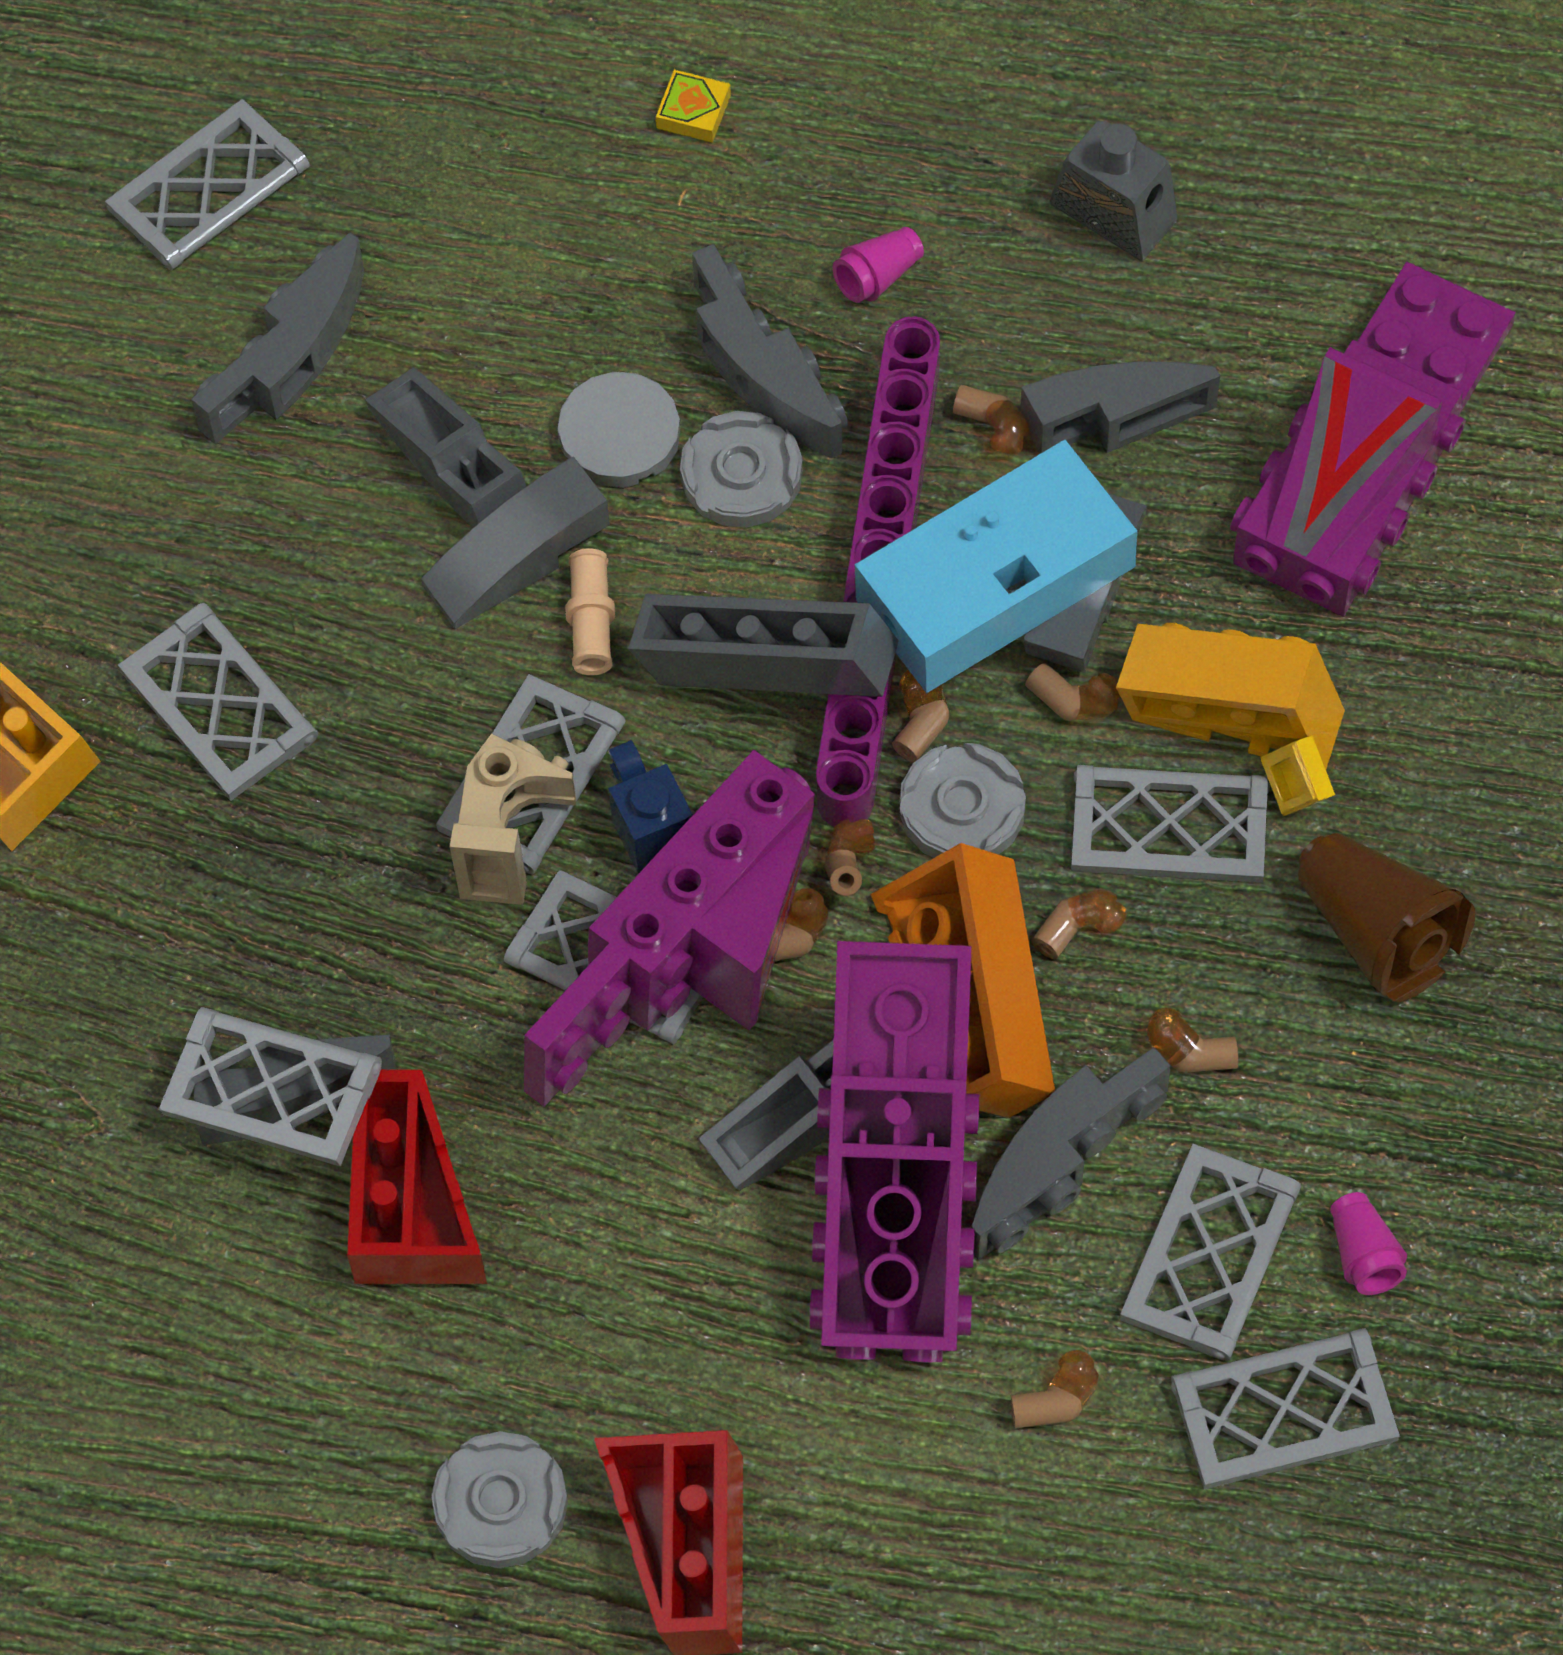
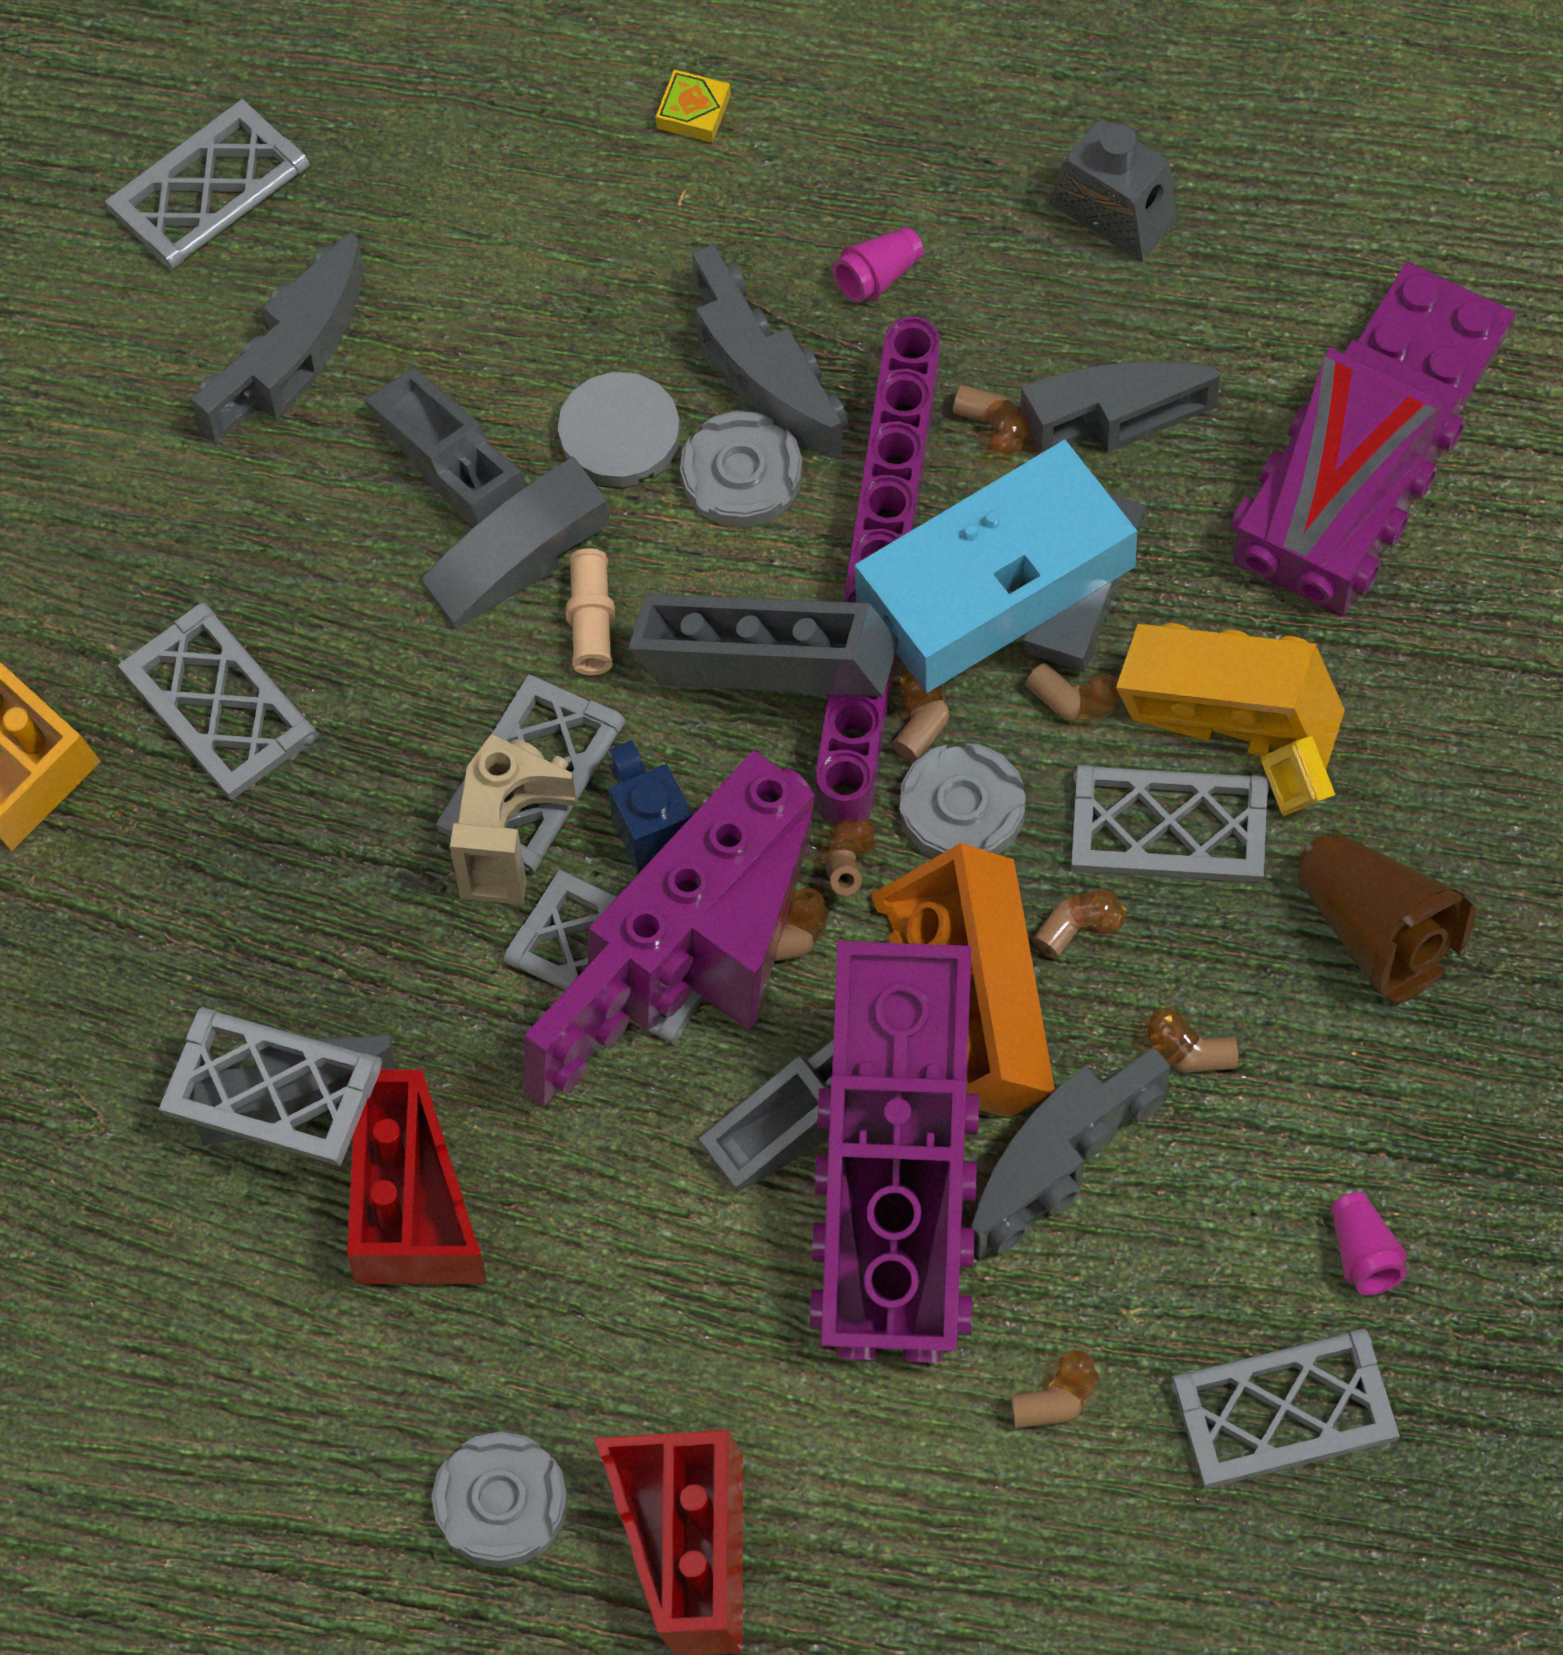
(1181, 1208): light grey window -> none

